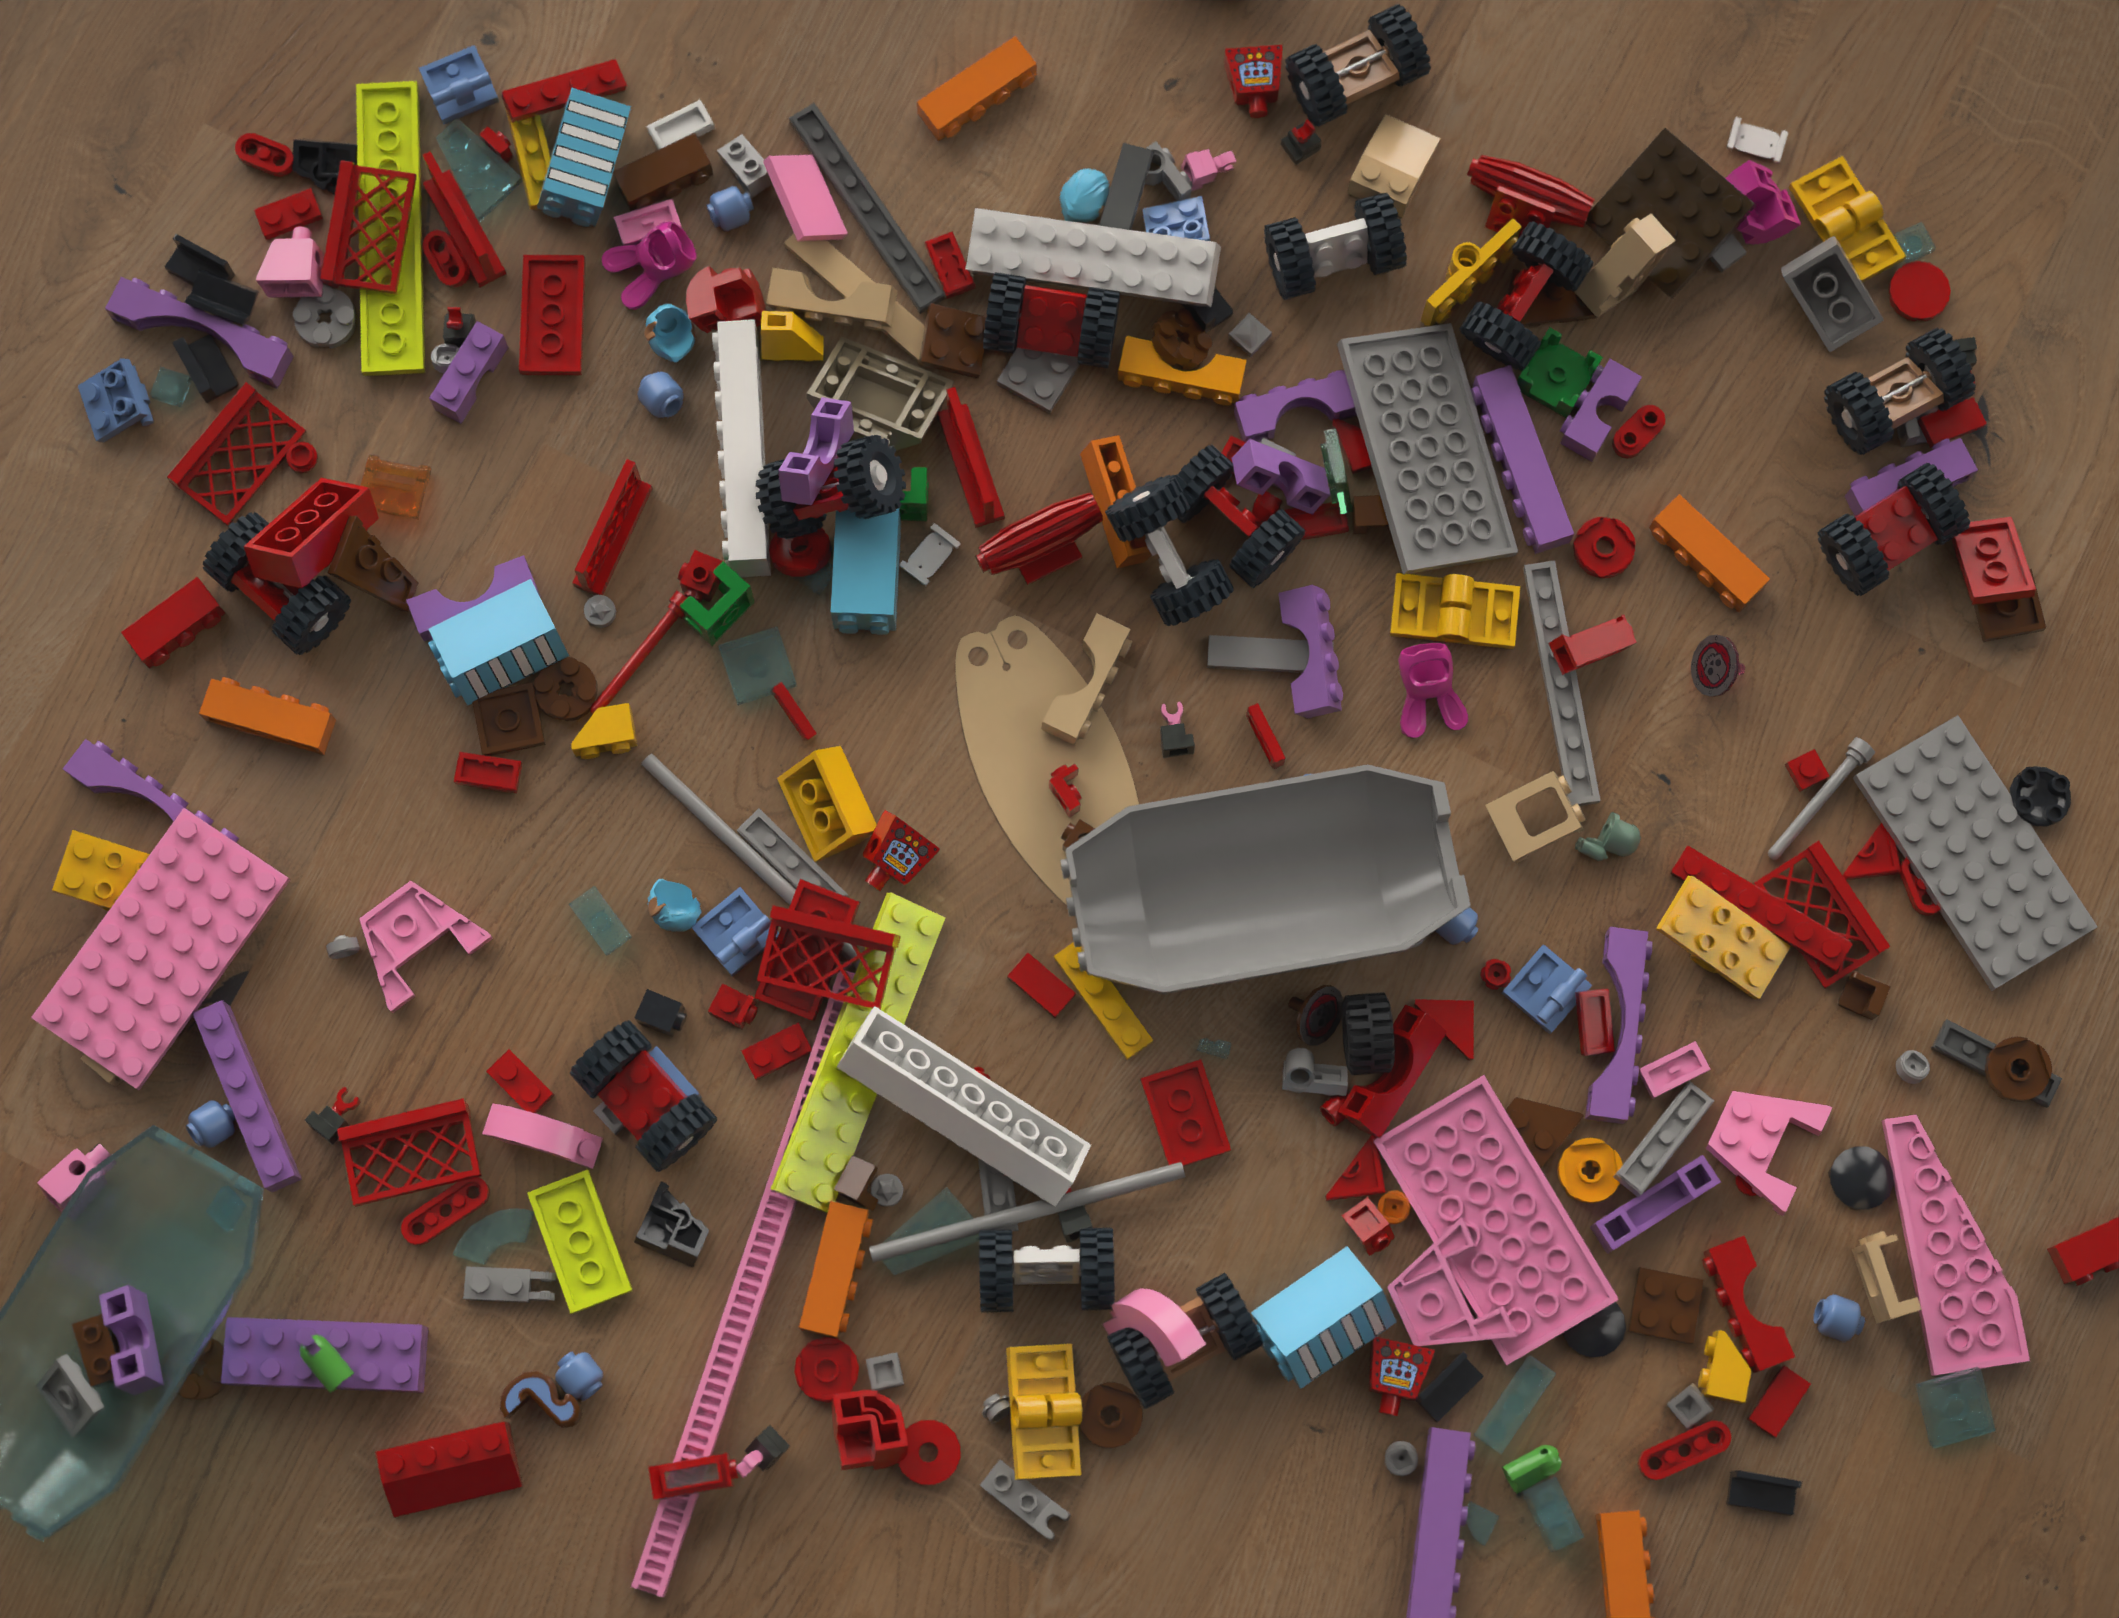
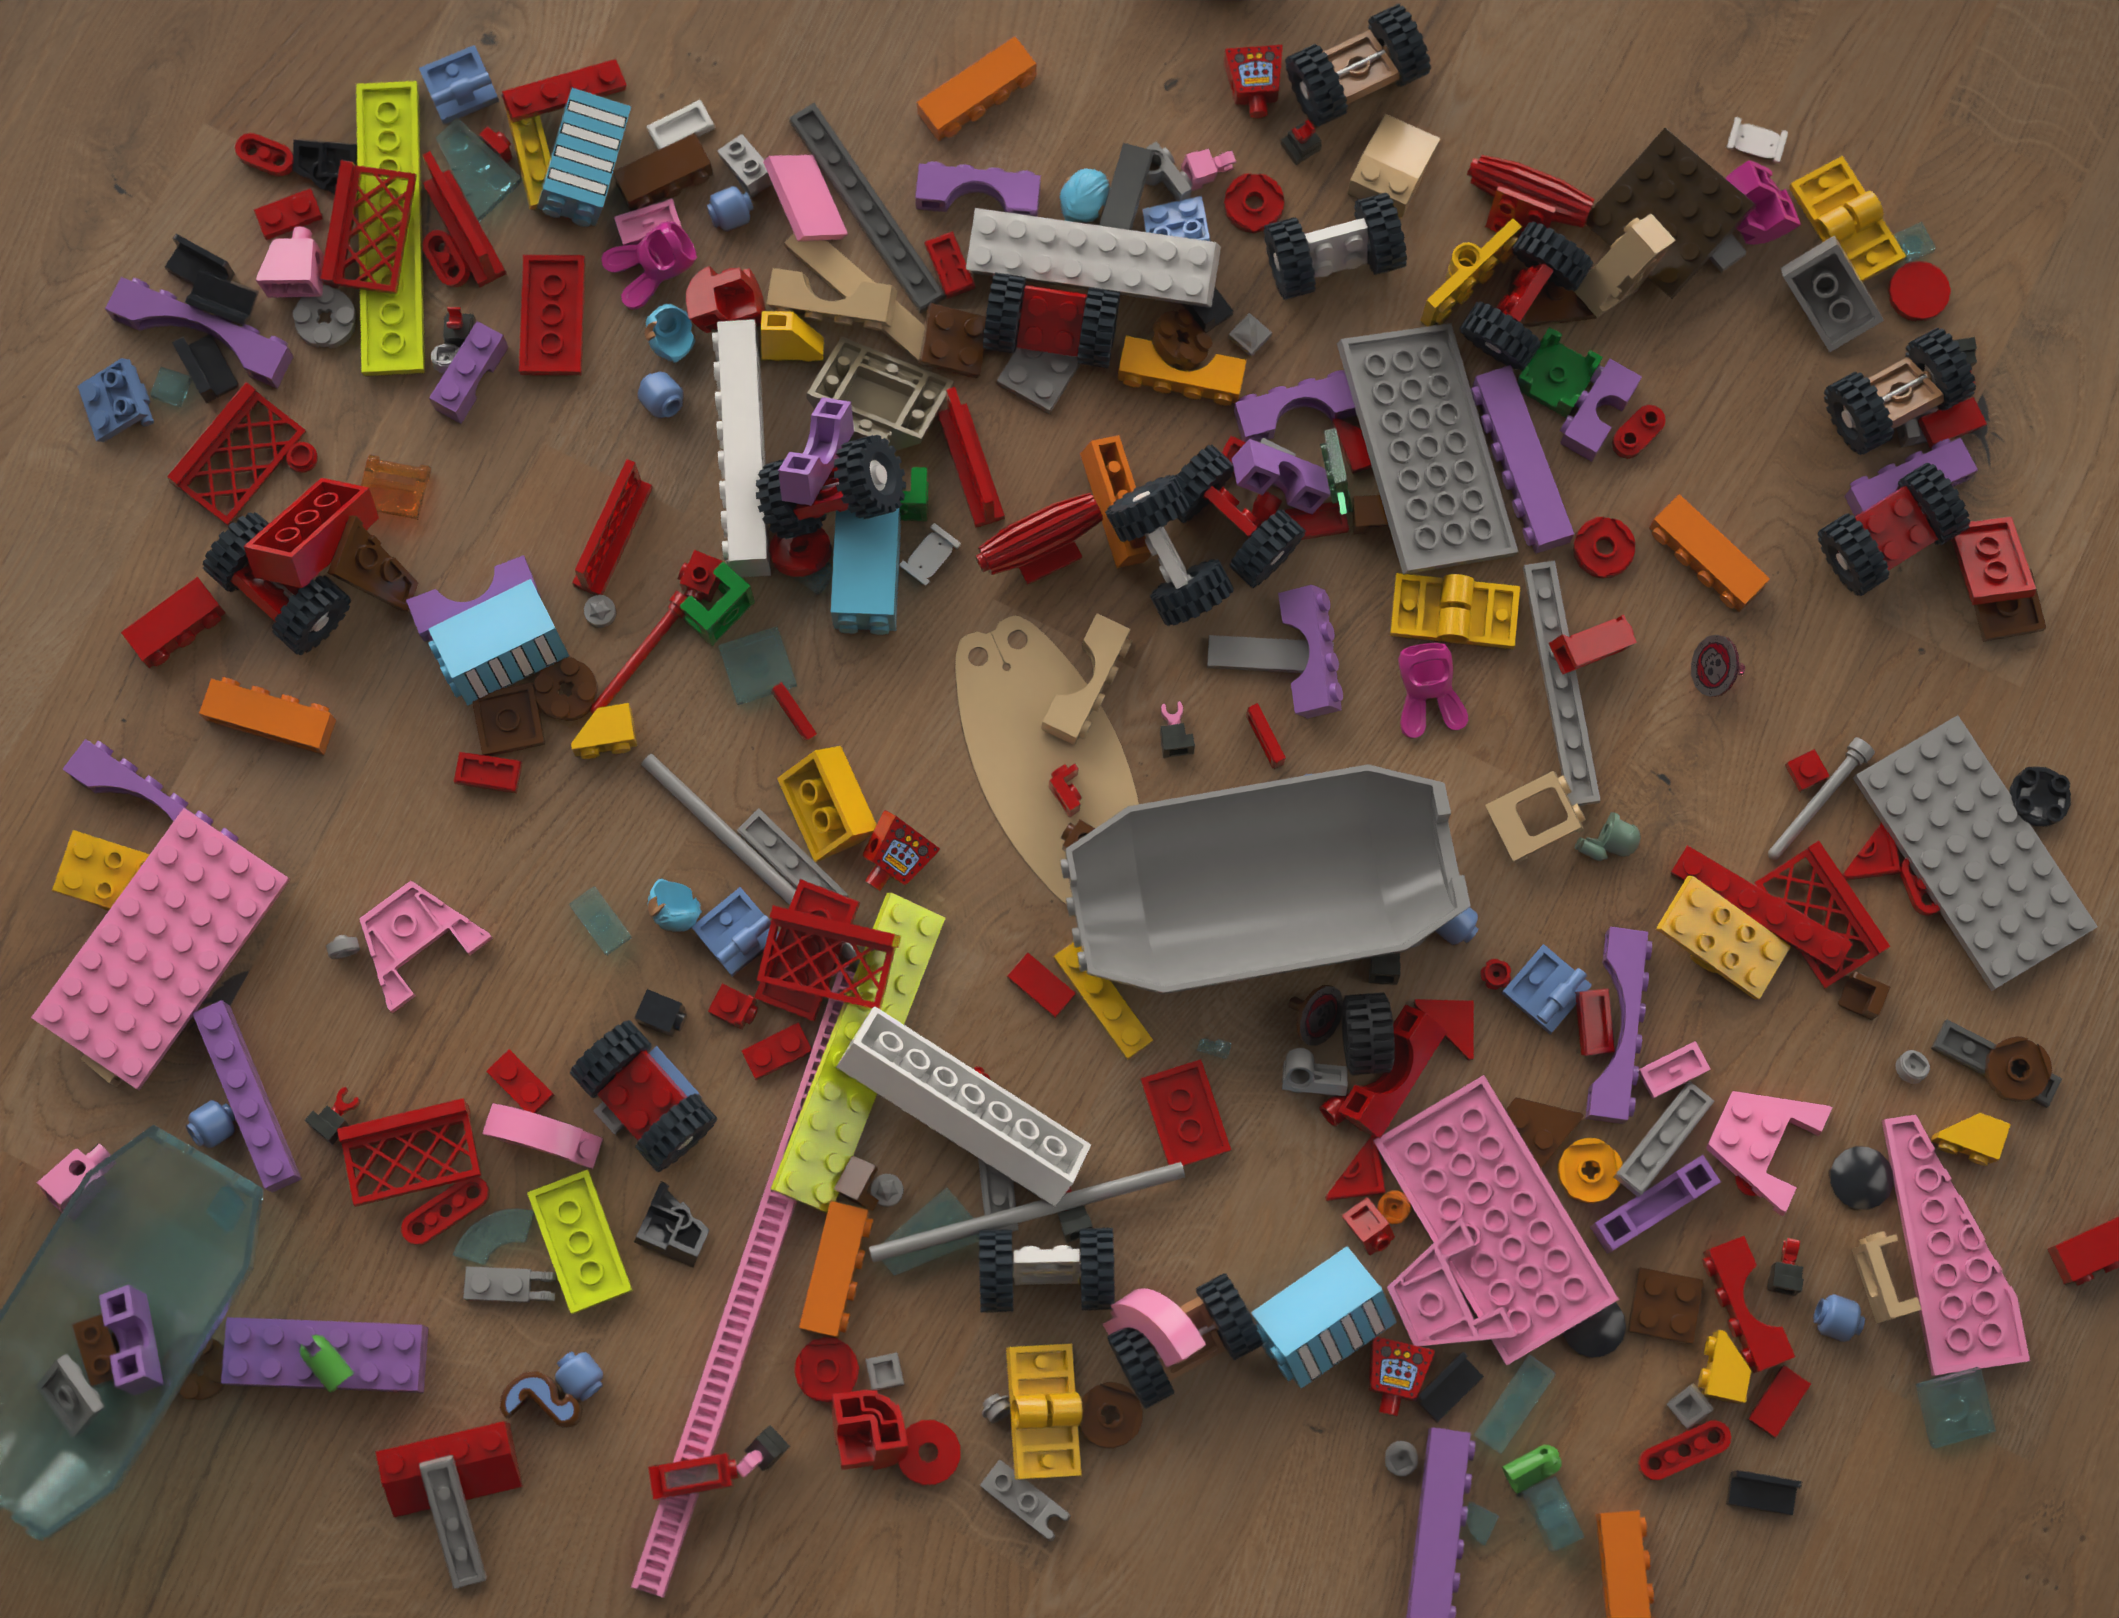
(452, 1521): none -> light grey tile
(943, 184): none -> medium lavender arch
(1253, 185): none -> red tile
(1385, 969): none -> pearl dark grey piece
(1786, 1276): none -> pearl dark grey piece
(1977, 1136): none -> yellow slope

